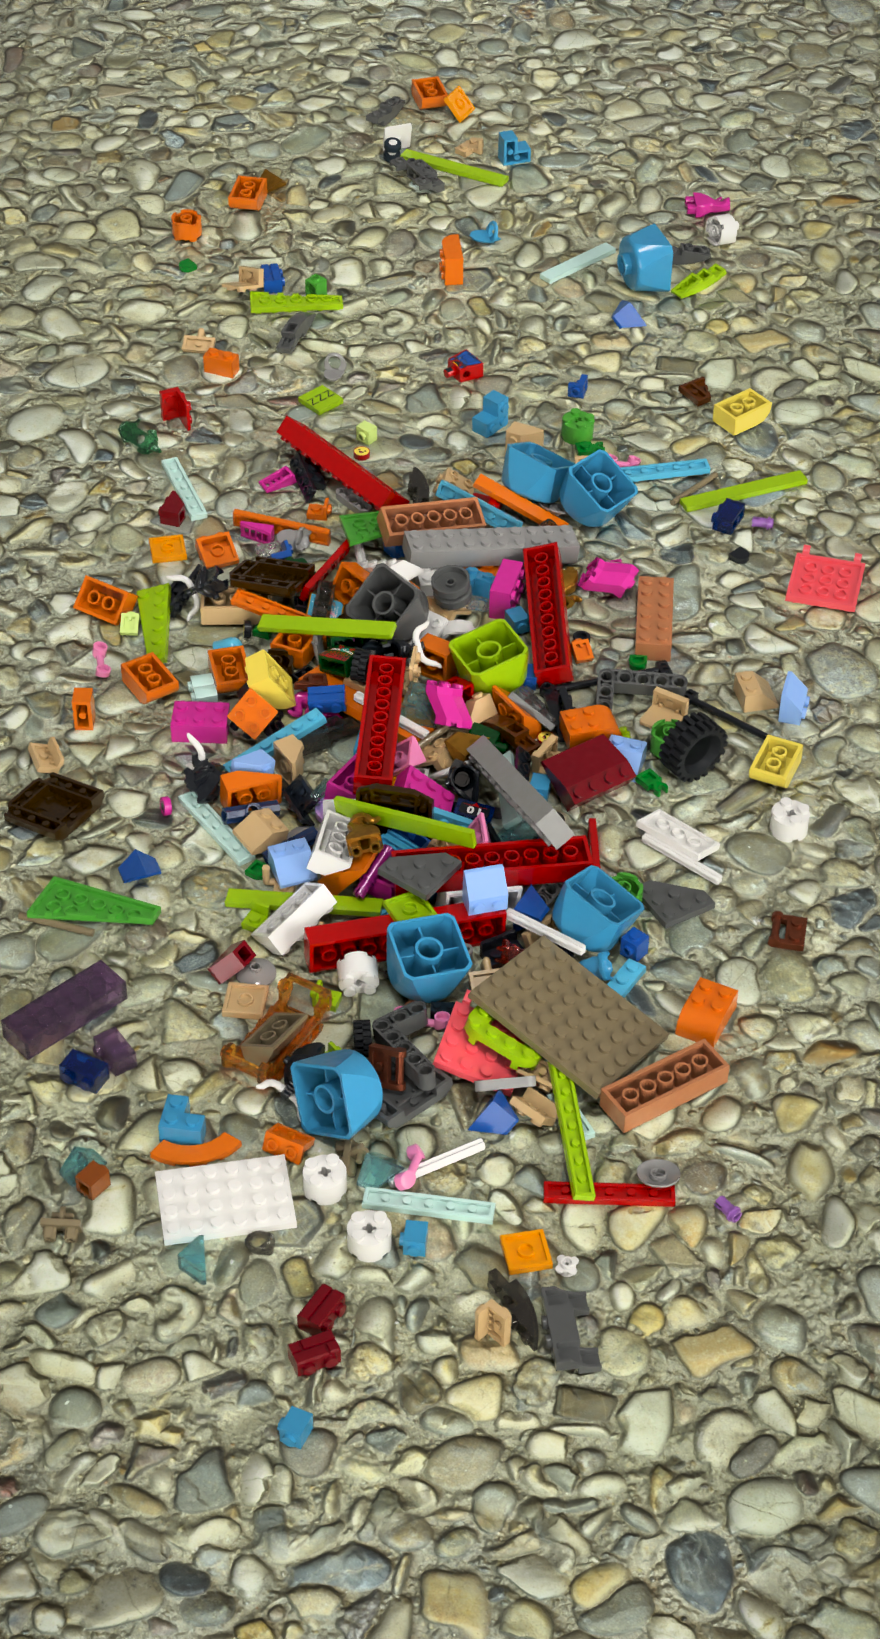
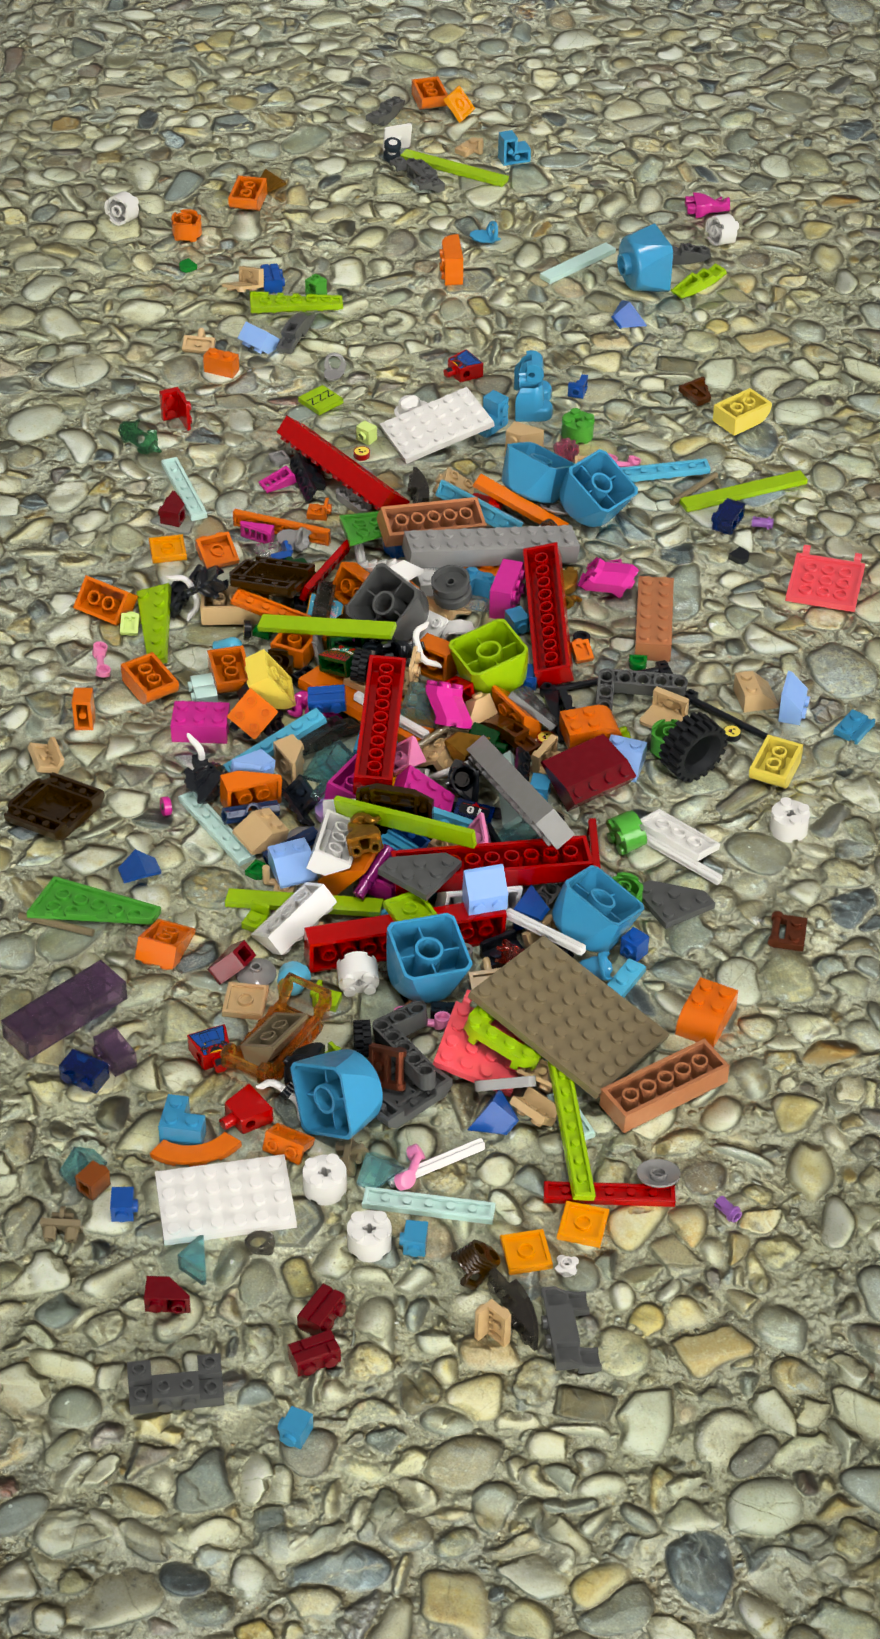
(122, 208): none -> white brick
(123, 1204): none -> blue brick
(164, 944): none -> orange slope
(165, 1295): none -> dark red slope
(175, 1390): none -> dark grey bracket
(207, 1045): none -> torso
(246, 1111): none -> red torso
(258, 338): none -> light blue slope
(279, 458): none -> light grey tile
(298, 969): none -> medium azure hair
(311, 680): copper tile -> none
(328, 762): none -> clear light blue slope
(407, 404): none -> white piece
(436, 425): none -> white plate
(475, 1259): none -> dark brown piece
(534, 393): none -> dark azure piece
(570, 445): none -> clear pink brick
(583, 1224): none -> light orange tile
(587, 448): green plate -> none
(626, 832): none -> bright green brick
(650, 780): green plate -> none
(733, 733): none -> tile
(854, 726): none -> dark azure plate

